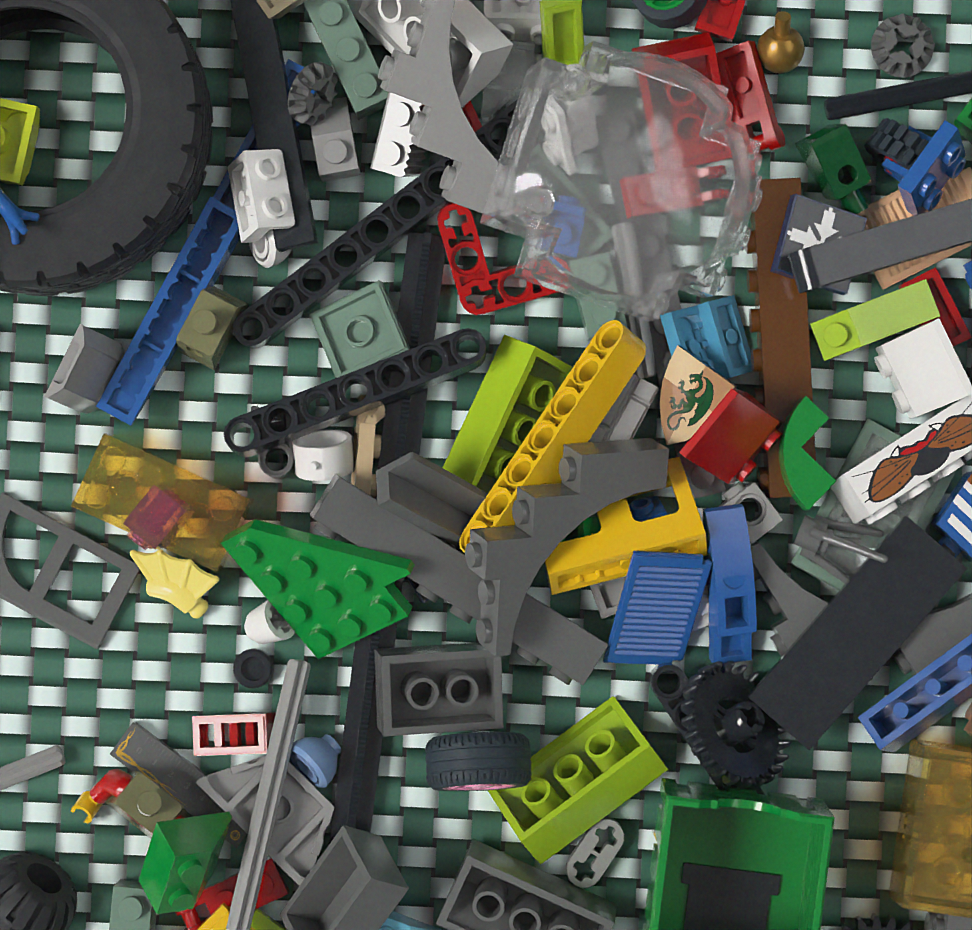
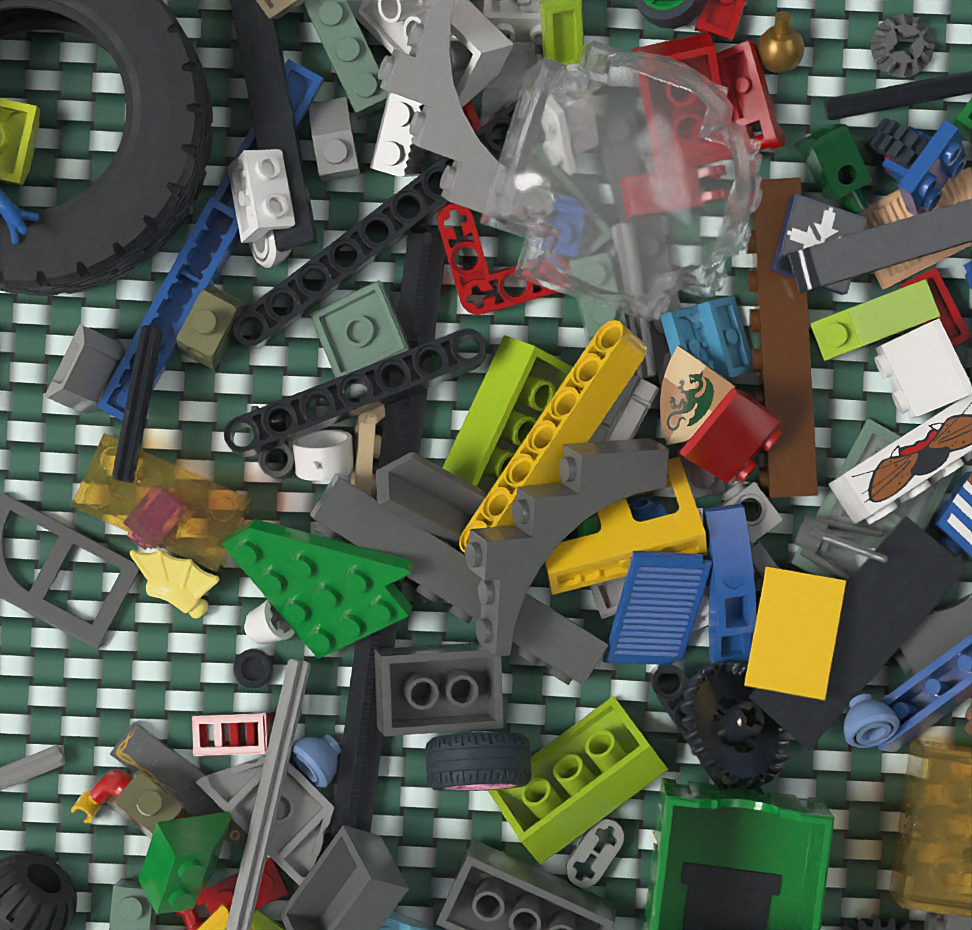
(137, 404): none -> black axle
(301, 103): dark grey gear -> none
(795, 633): none -> yellow tile
(800, 472): green brick -> none
(869, 722): none -> medium blue brick

